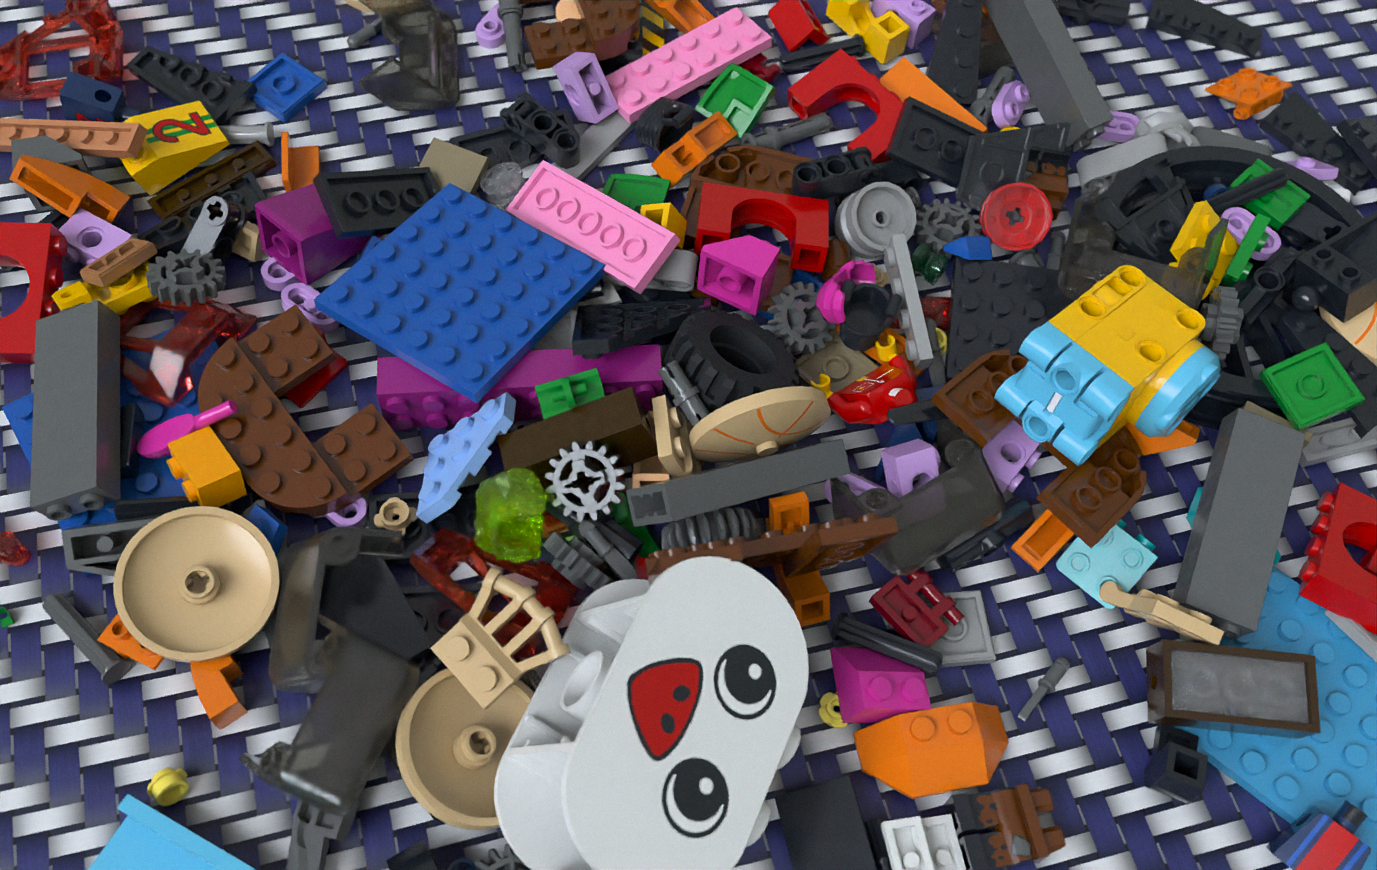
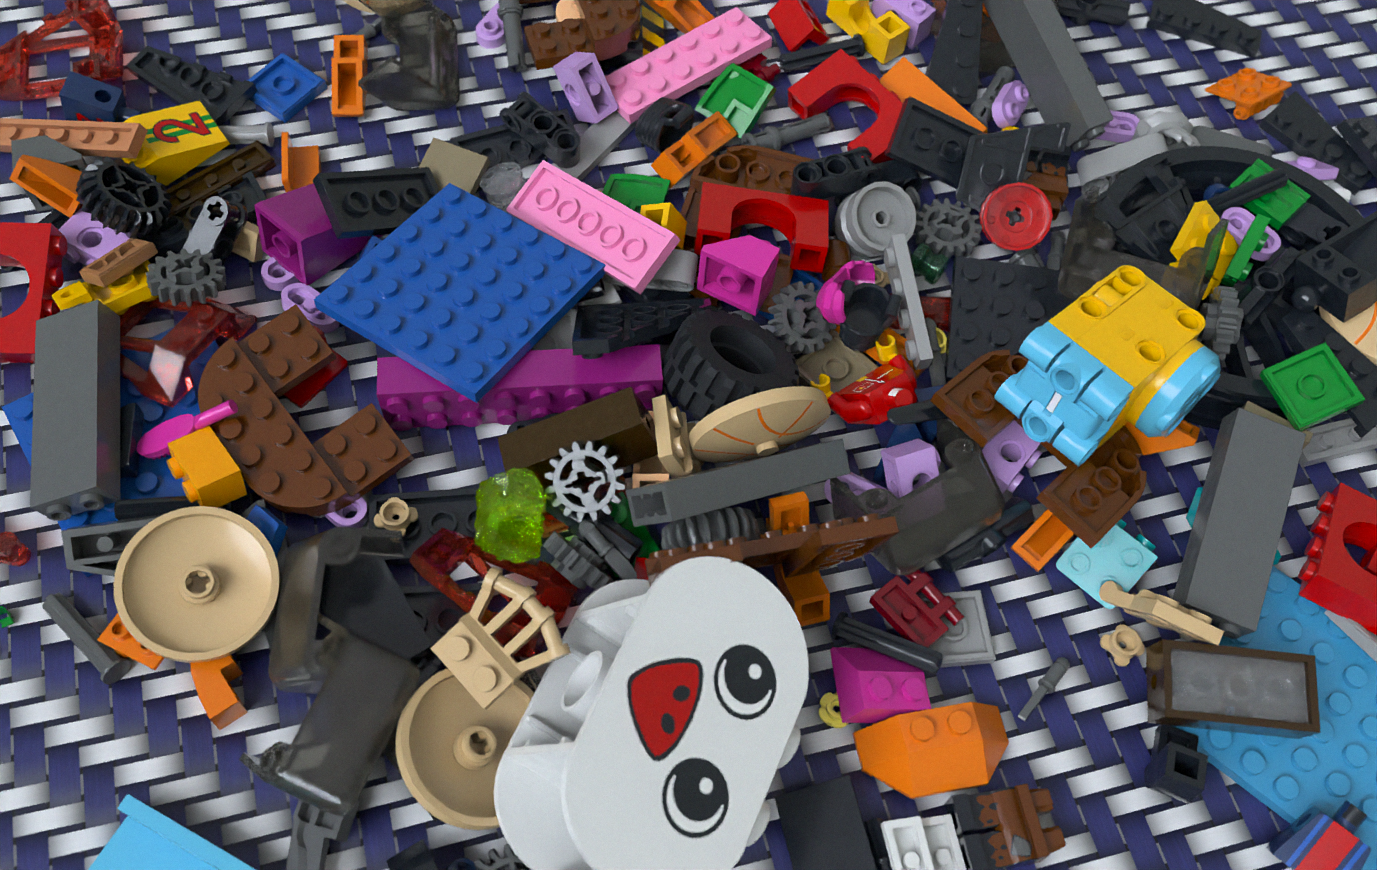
(123, 197): none -> black gear
(168, 786): light yellow plate -> none
(348, 67): none -> orange slope
(461, 453): light blue plate -> none
(569, 392): green hips -> none
(683, 392): dark grey pin -> none
(971, 248): blue slope -> none
(1129, 638): none -> tan plate

